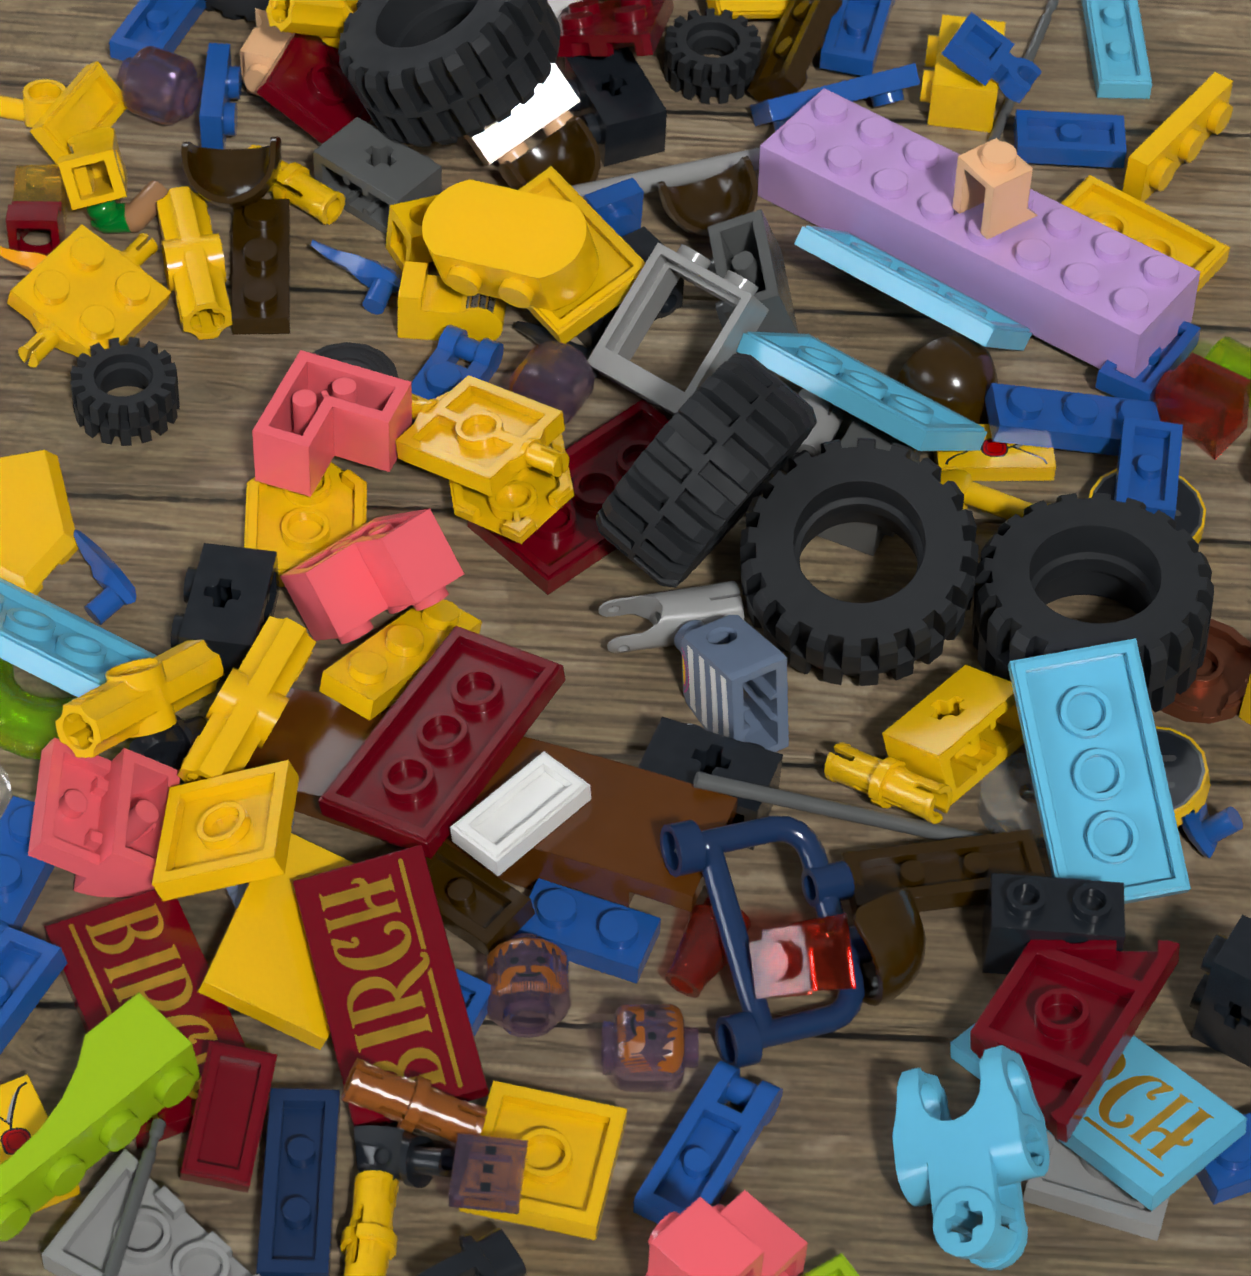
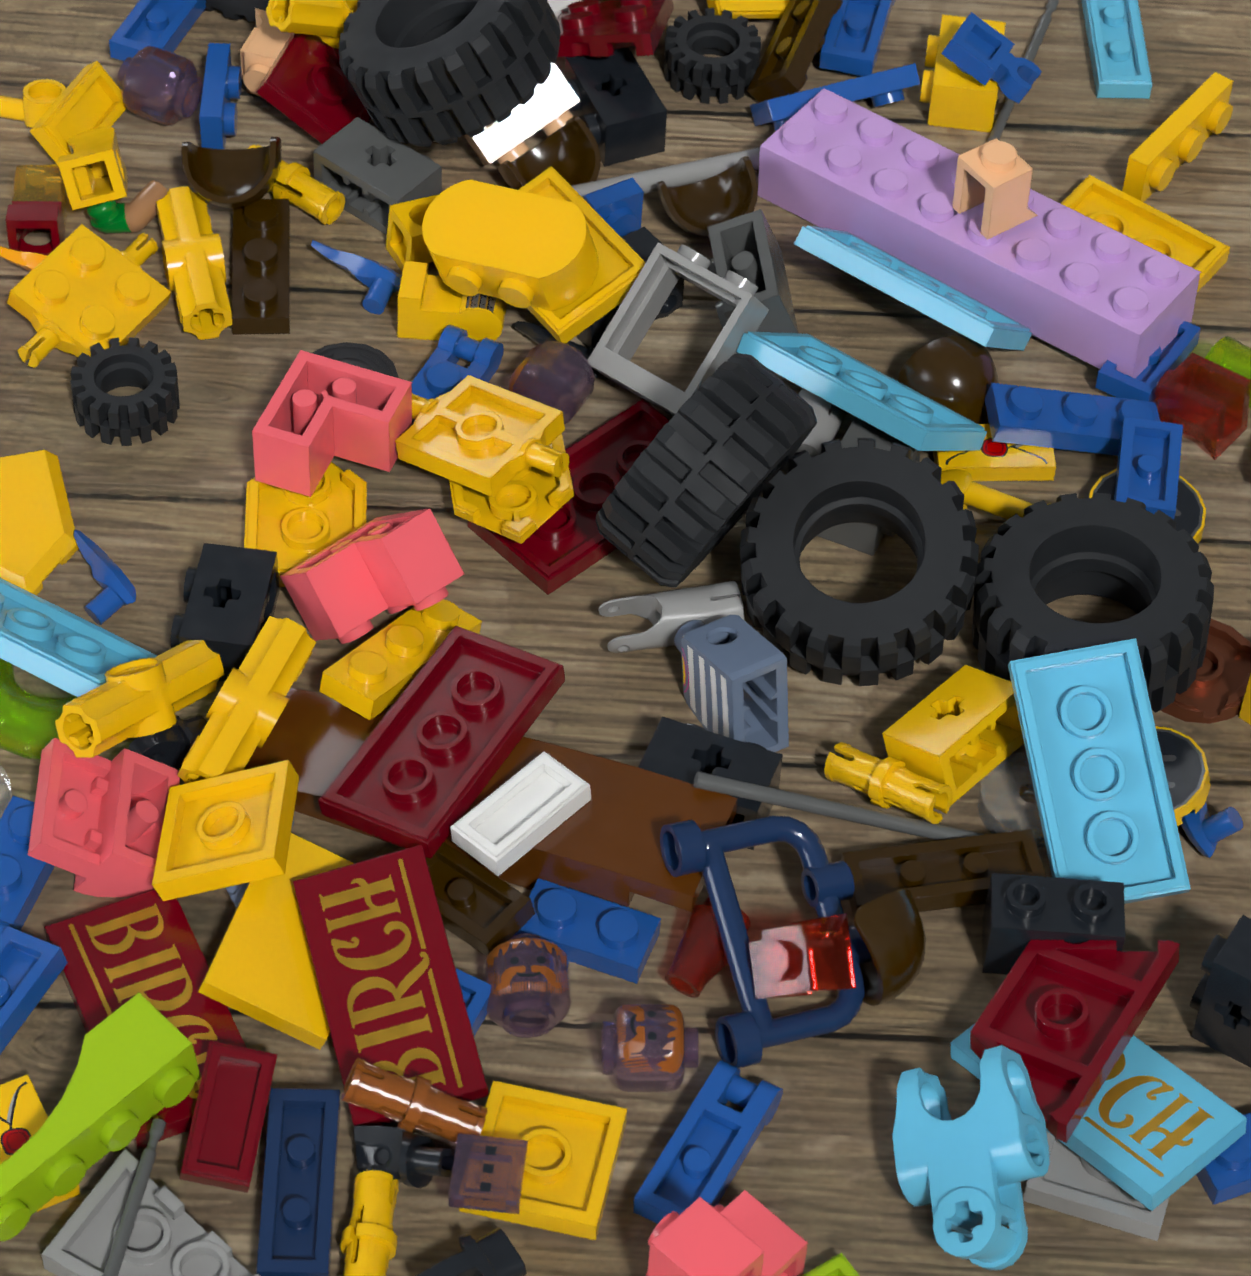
(1070, 138): blue plate -> none

